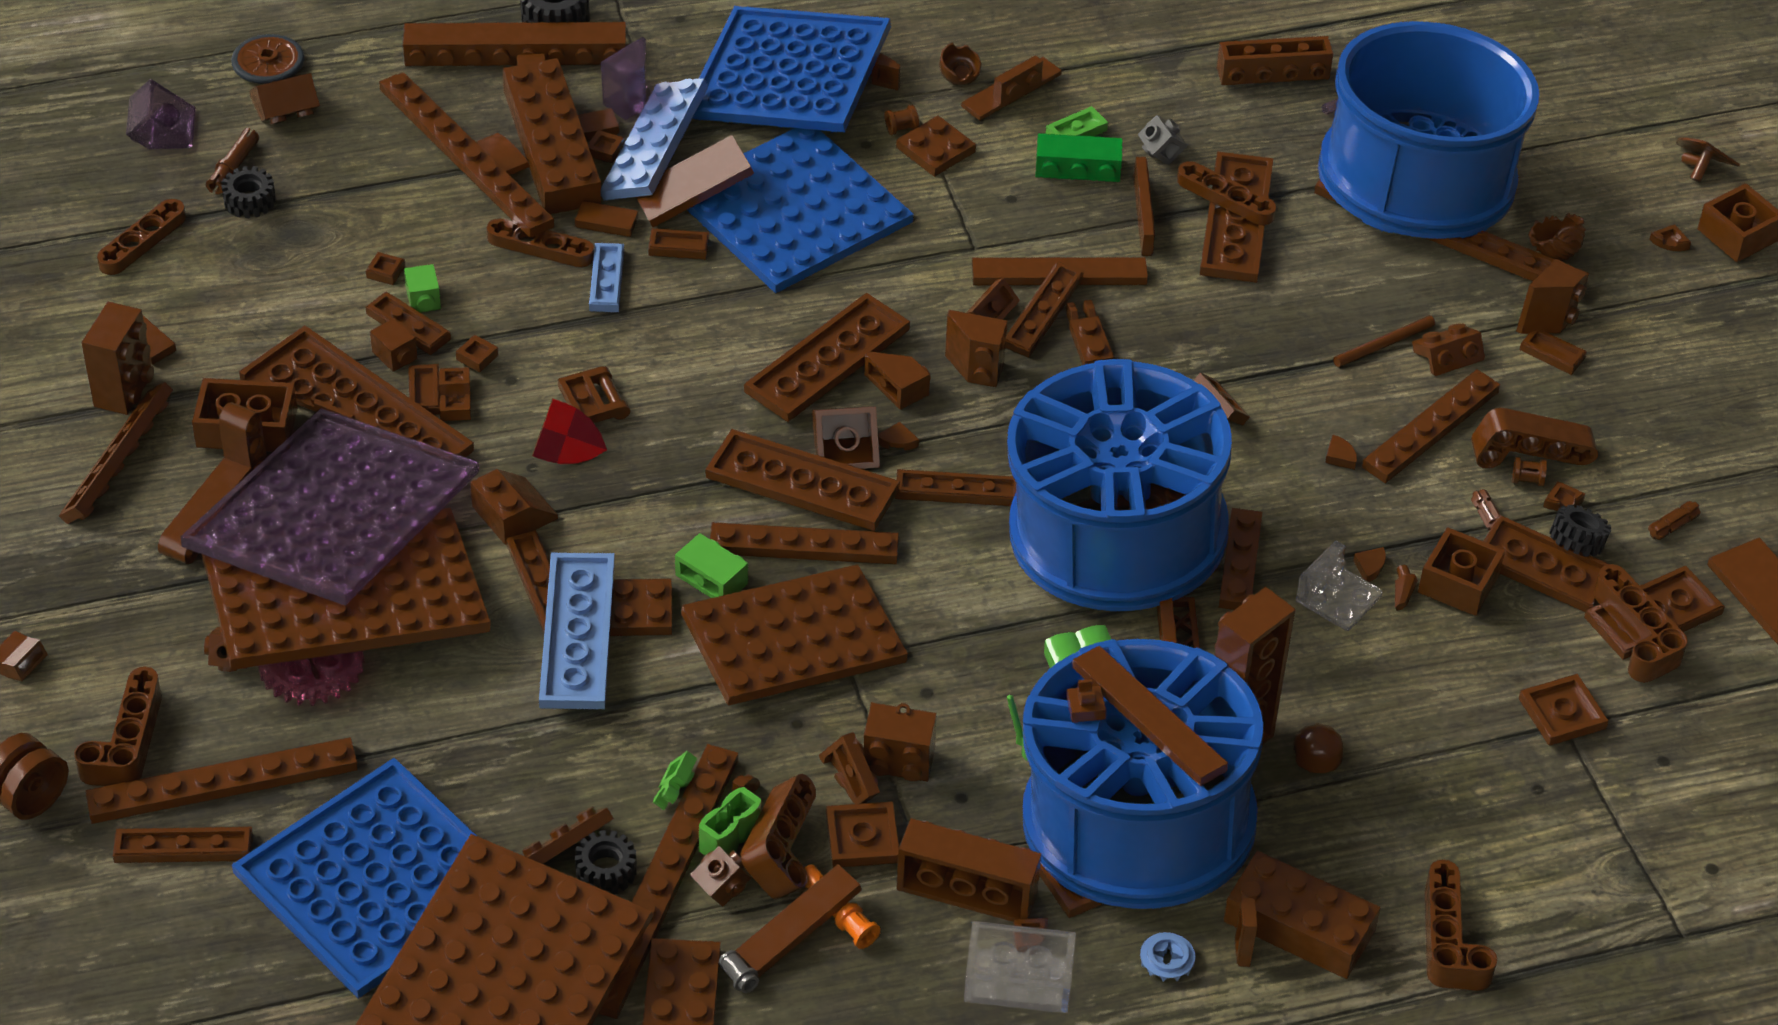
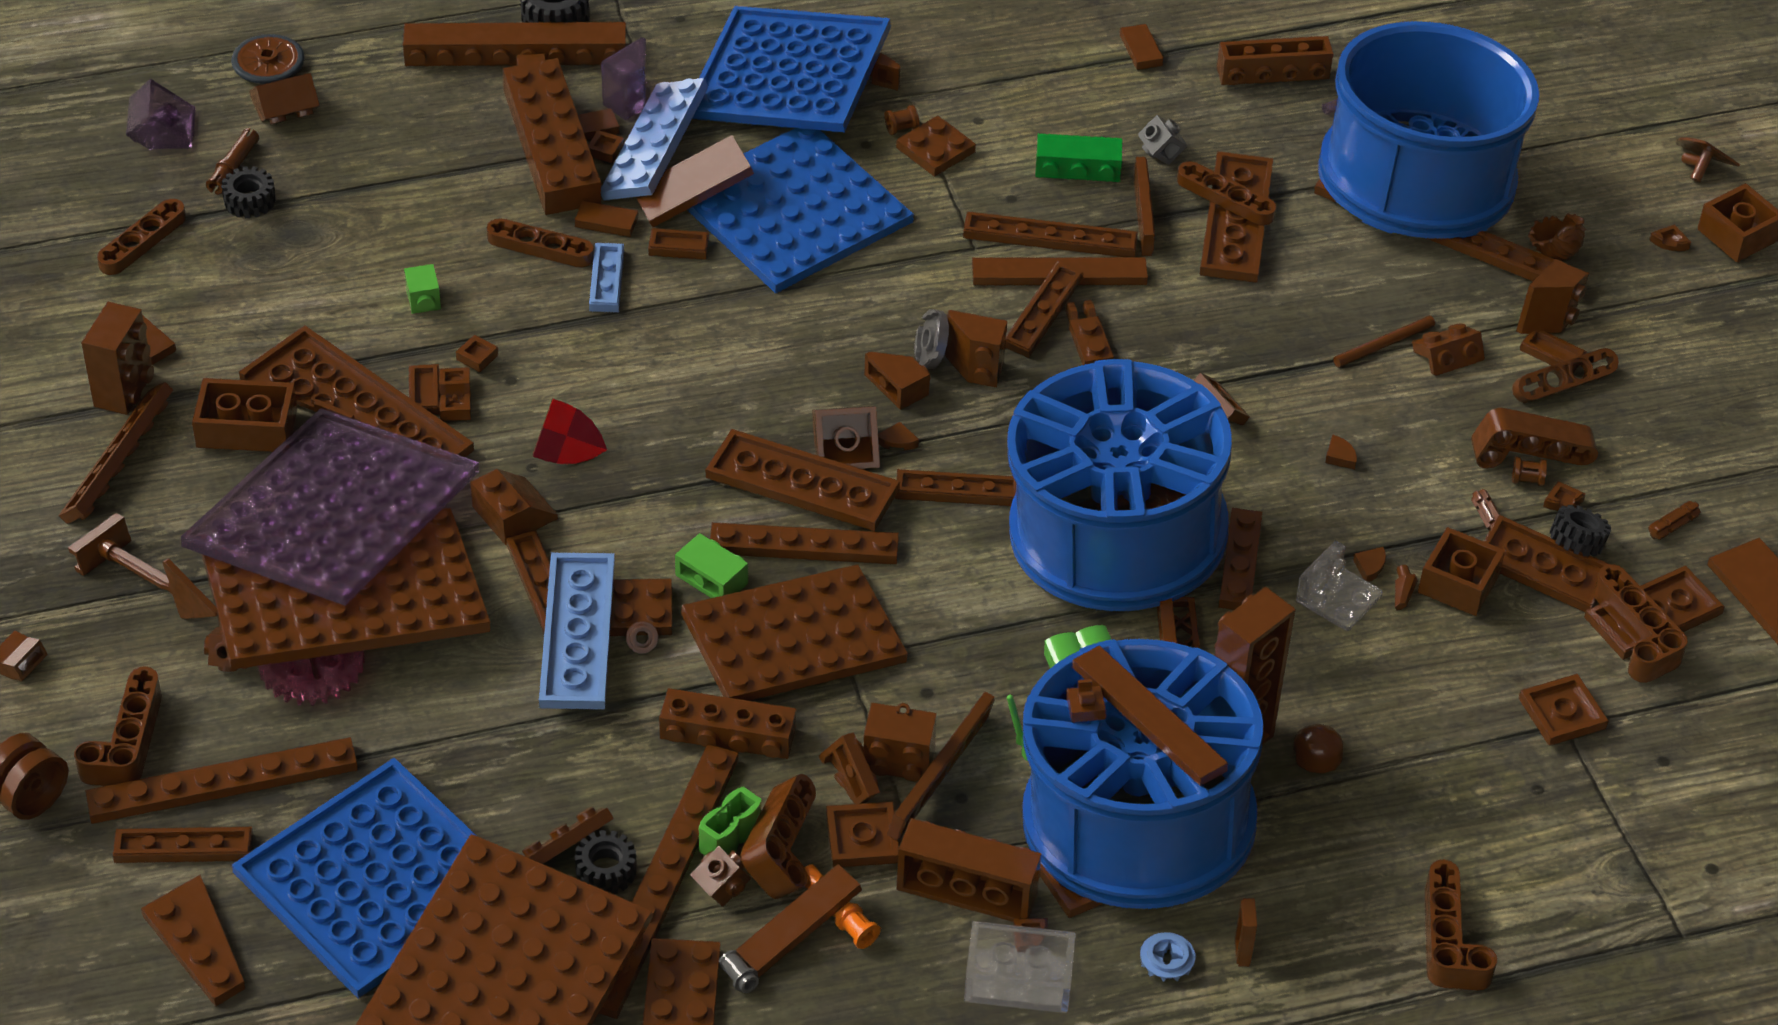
(107, 543): none -> reddish brown piece
(196, 938): none -> reddish brown wing
(243, 452): reddish brown beam -> none
(385, 268): reddish brown tile -> none
(393, 344): reddish brown brick -> none
(428, 333): reddish brown tile -> none
(467, 155): reddish brown plate -> none
(504, 153): reddish brown slope -> none
(581, 393): reddish brown plate -> none
(649, 644): none -> reddish brown plate
(677, 775): bright green plate -> none
(727, 723): none -> reddish brown brick
(747, 781): reddish brown tile -> none
(826, 357): reddish brown plate -> none
(932, 339): none -> flat silver tile
(941, 766): none -> reddish brown tile
(959, 64): reddish brown hair -> none
(996, 301): reddish brown plate -> none
(1011, 86): reddish brown bracket -> none
(1050, 234): none -> reddish brown tile
(1083, 123): bright green plate -> none
(1141, 46): none -> reddish brown tile
(1304, 914): reddish brown brick -> none
(1430, 426): reddish brown plate -> none
(1566, 377): none -> reddish brown beam

